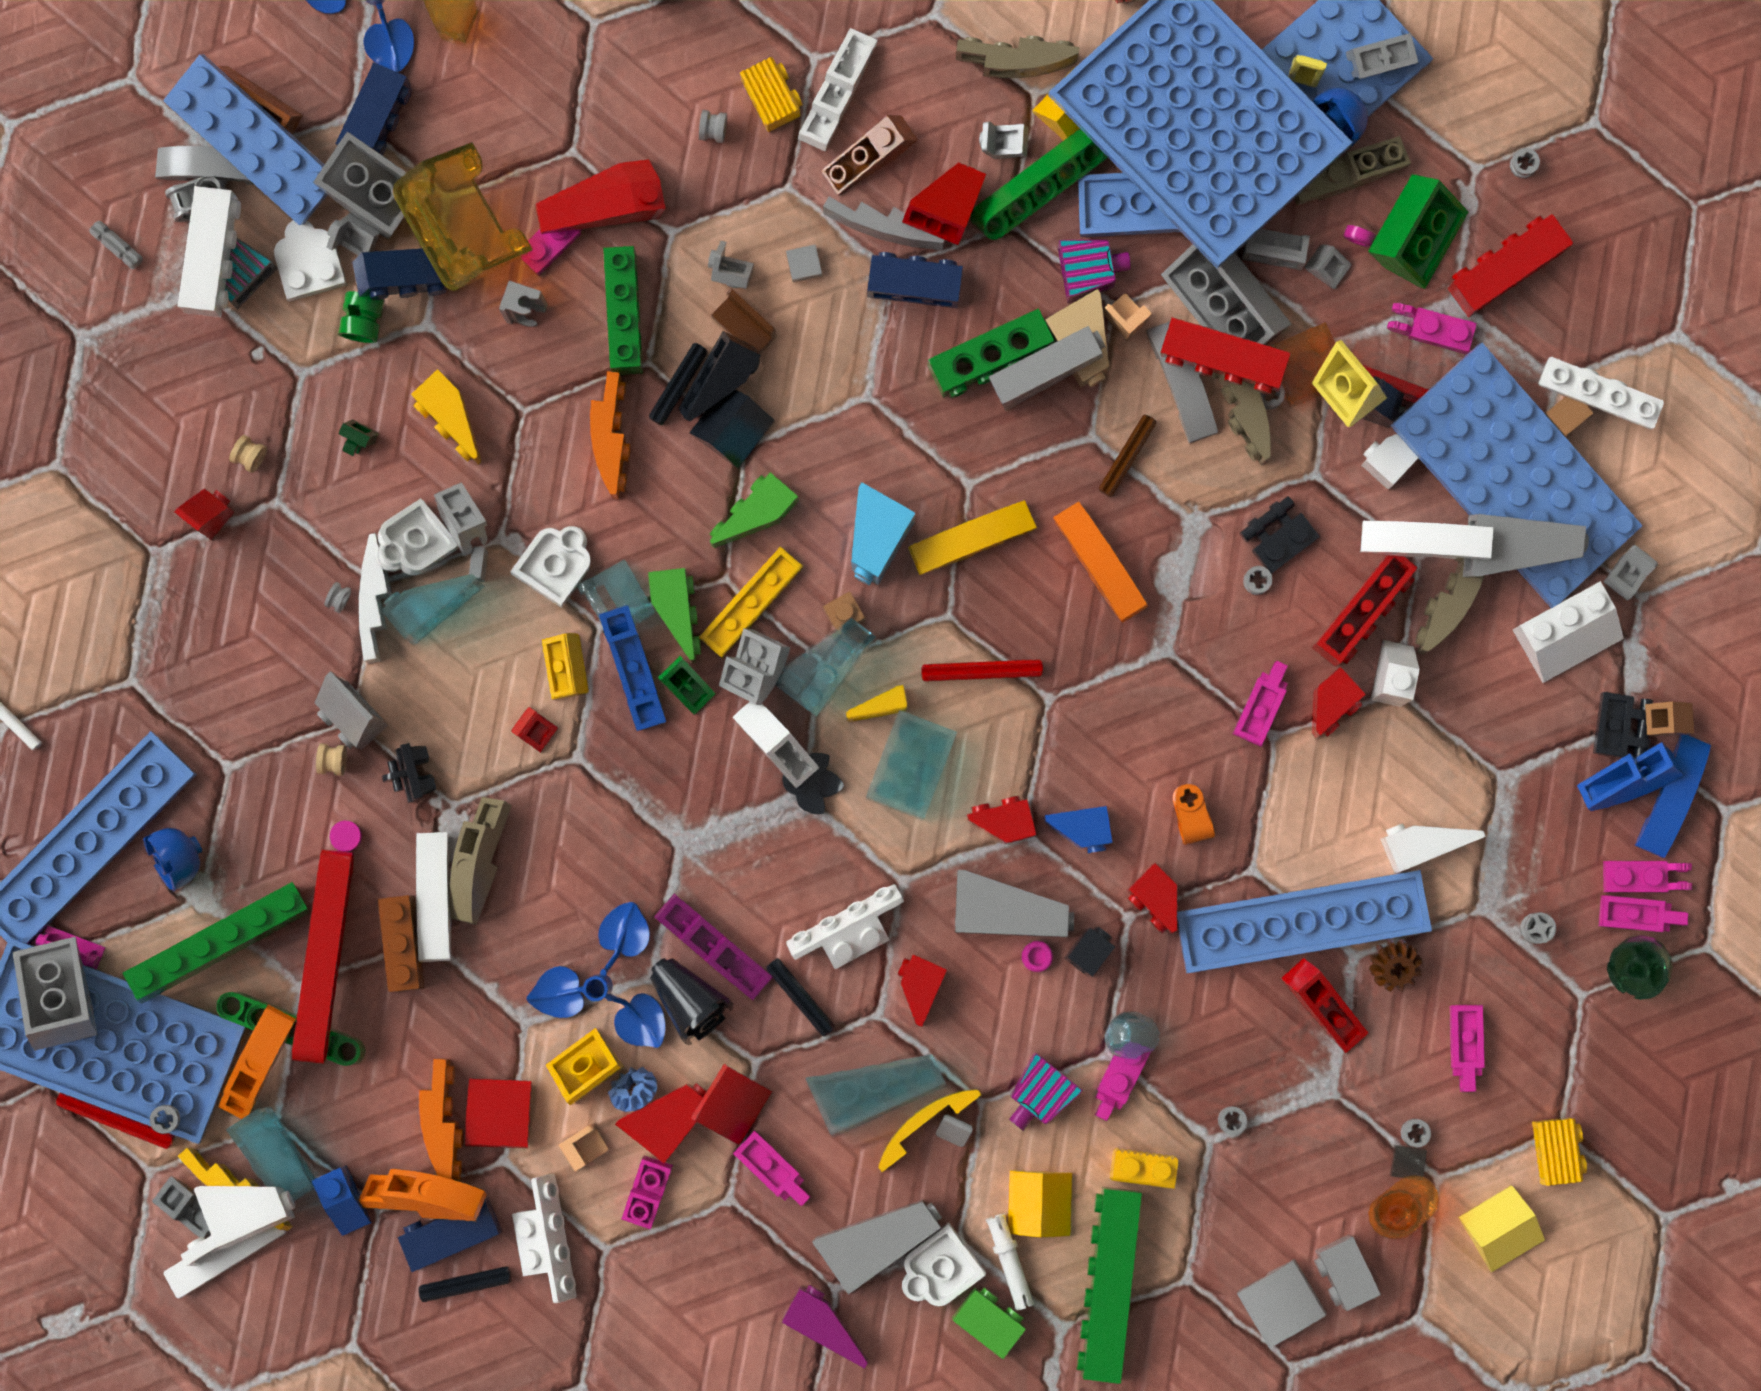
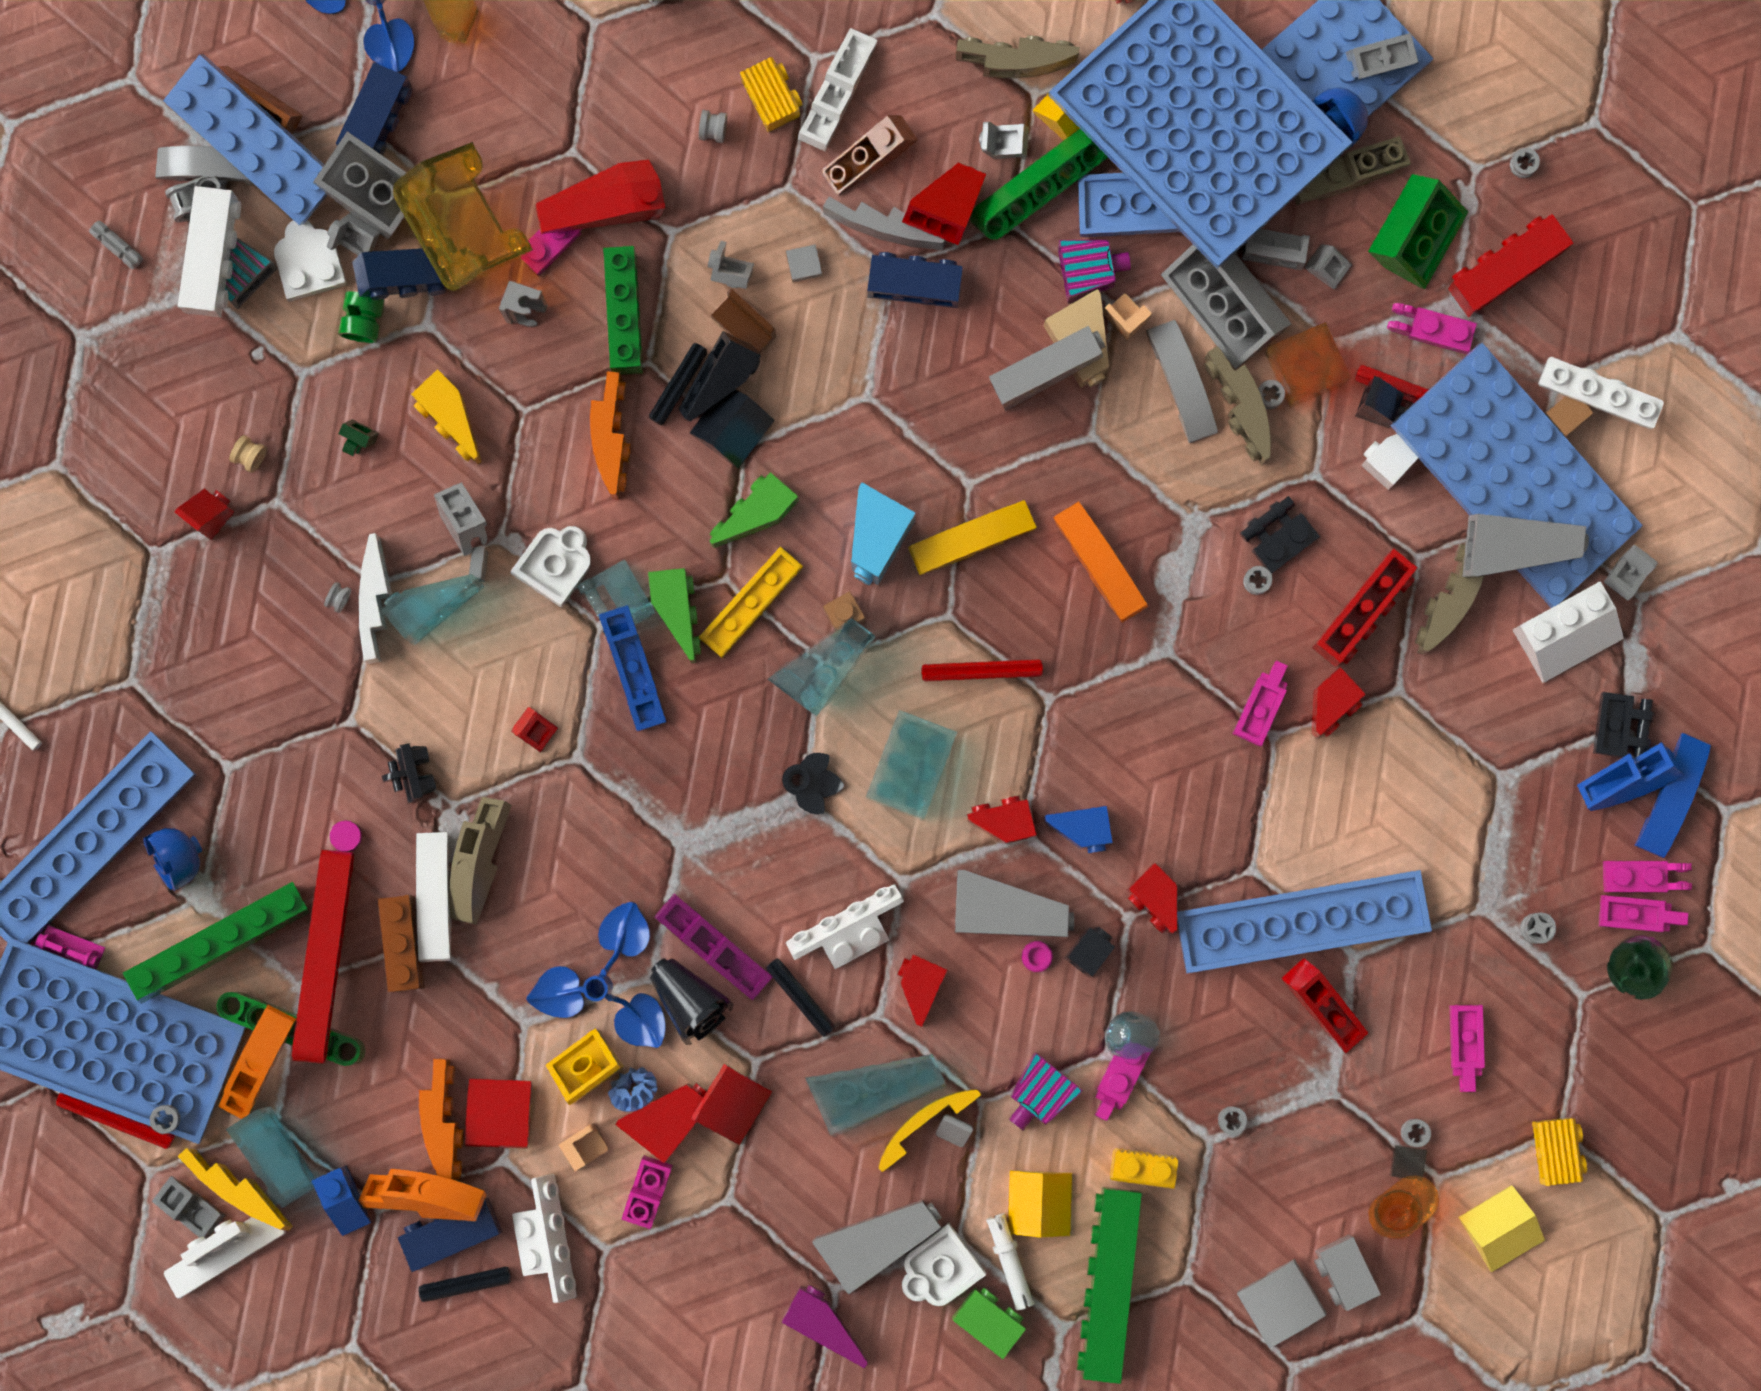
(54, 994): light grey slope -> none
(242, 1211): white slope -> none
(331, 759): tan wheel -> none
(348, 712): light grey slope -> none
(413, 540): white plate -> none
(565, 665): yellow slope -> none
(686, 685): green slope -> none
(755, 667): light grey slope -> none
(771, 1168): dark pink hinge -> none
(776, 743): white slope -> none
(881, 705): yellow slope -> none
(943, 366): green brick -> none
(1127, 455): reddish brown axle -> none
(1195, 820): orange piece -> none
(1225, 355): red brick -> none
(1306, 70): light yellow slope -> none
(1347, 385): light yellow slope -> none
(1359, 236): dark pink tile -> none
(1395, 674): white slope -> none
(1407, 965): reddish brown gear -> none
(1421, 843): white slope -> none
(1426, 539): white slope -> none
(1669, 718): medium nougat brick -> none

